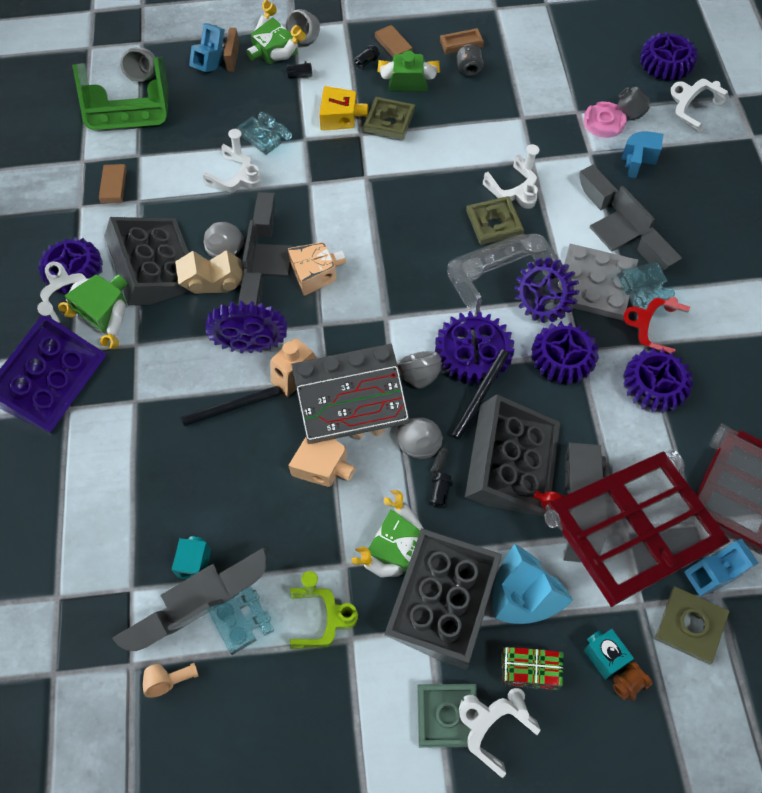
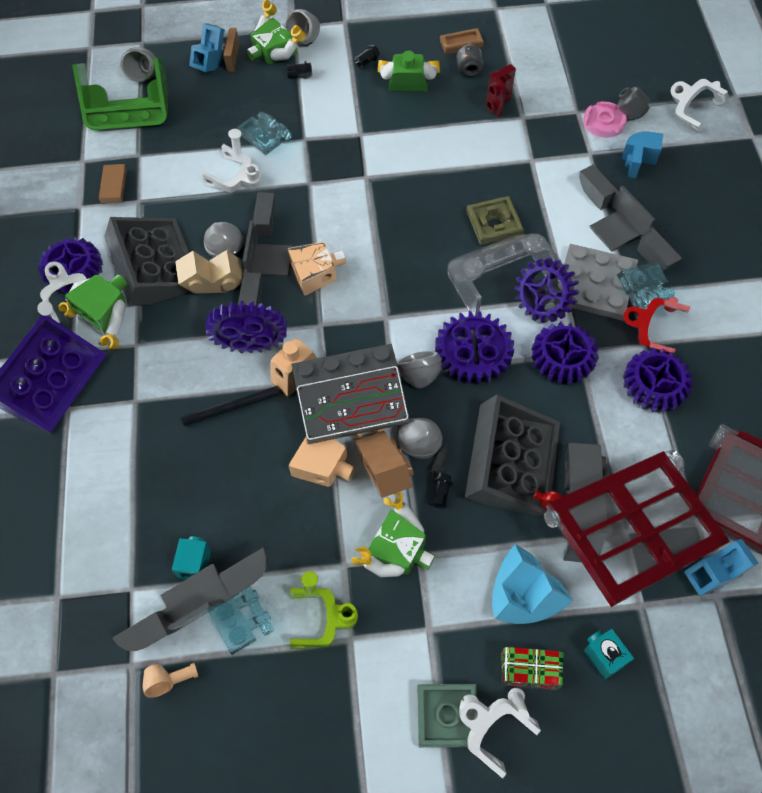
(340, 109): yellow torso -> none
(384, 109): olive piece -> none
(384, 463): none -> medium nougat brick
(392, 41): medium nougat tile -> none
(444, 598): dark grey slope -> none
(480, 394): black bar -> none
(500, 89): none -> dark red bracket
(526, 192): white piece -> none
(631, 682): dark orange brick -> none
(668, 56): dark purple gear -> none
(676, 635): olive piece -> none

